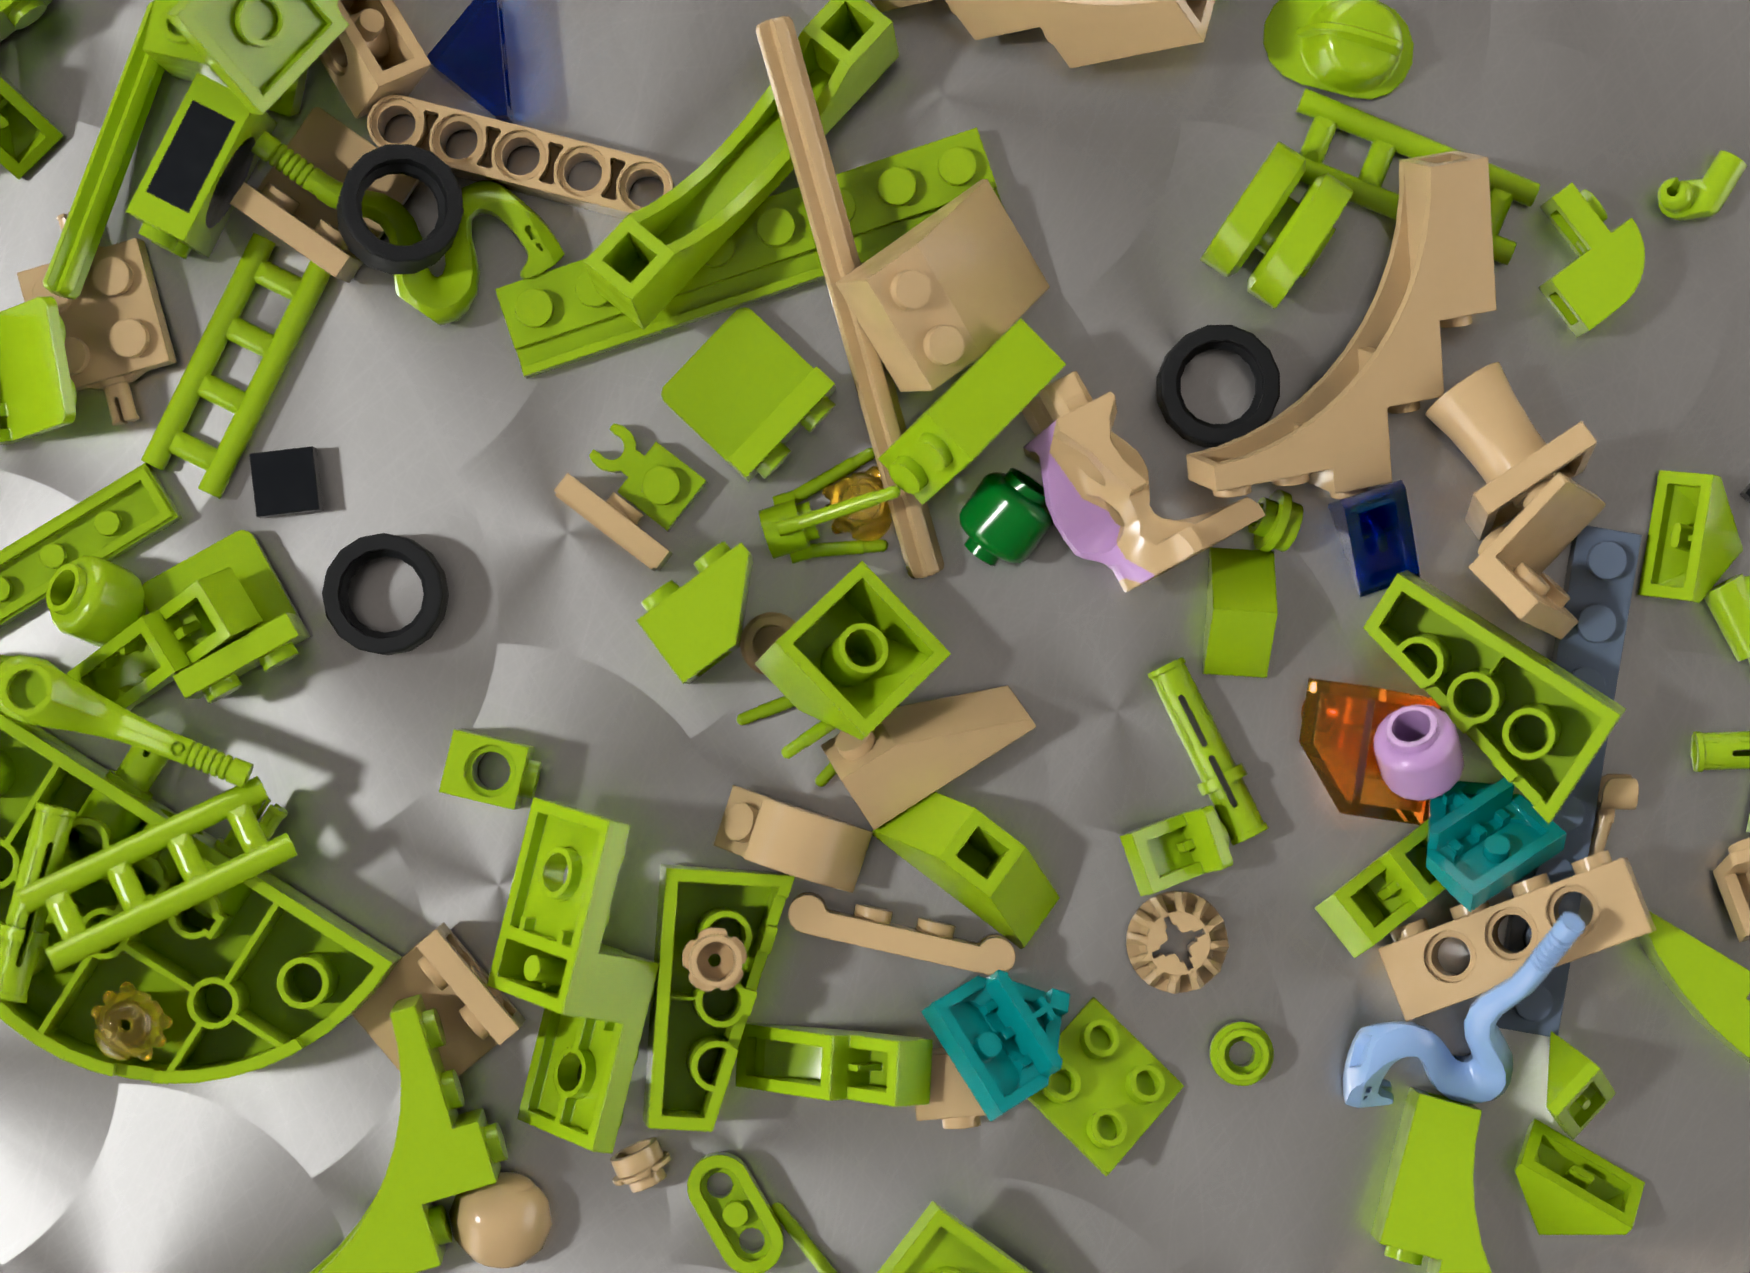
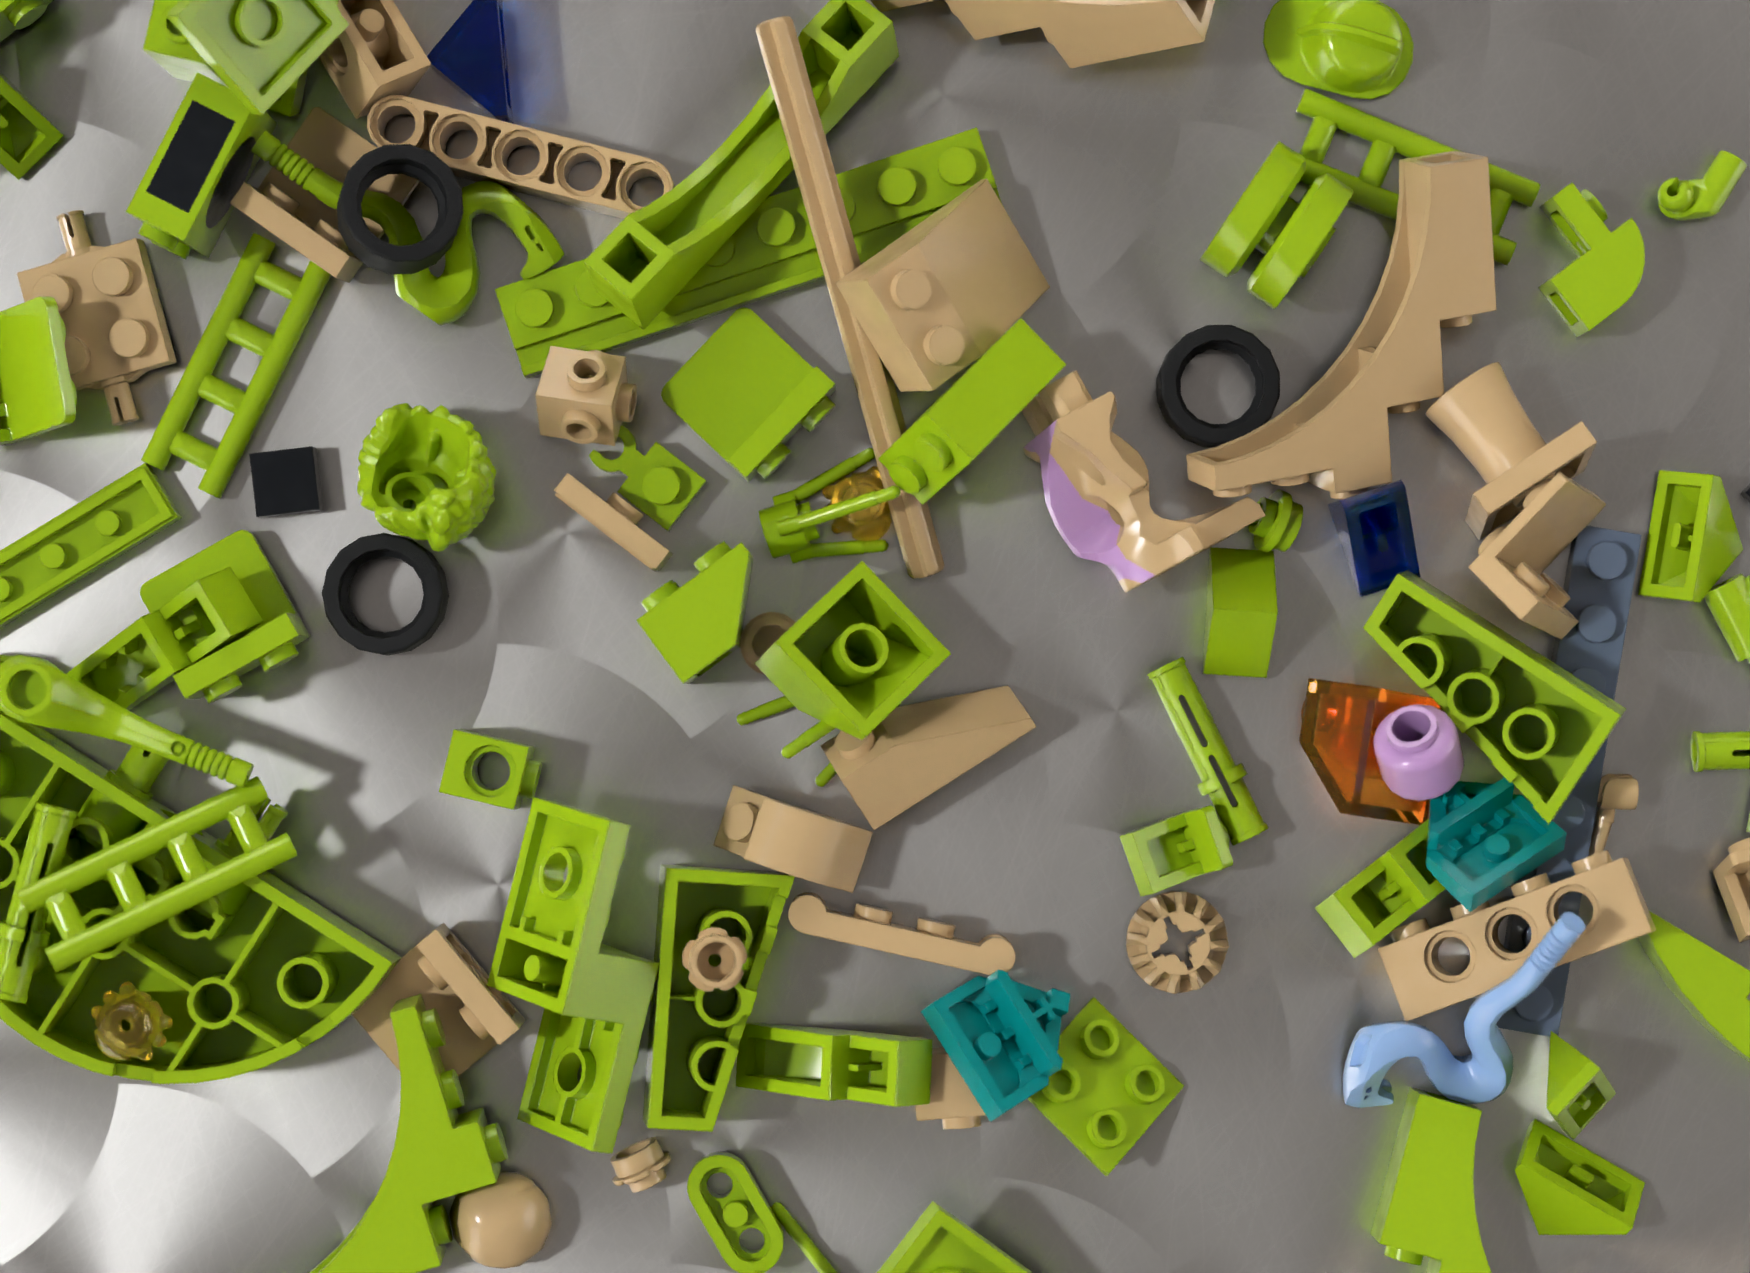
(94, 599): lime head -> none
(105, 170): lime axle -> none
(426, 474): none -> lime hair
(584, 396): none -> tan brick
(973, 864): lime slope -> none
(1005, 517): green head -> none
(1261, 1057): lime plate -> none

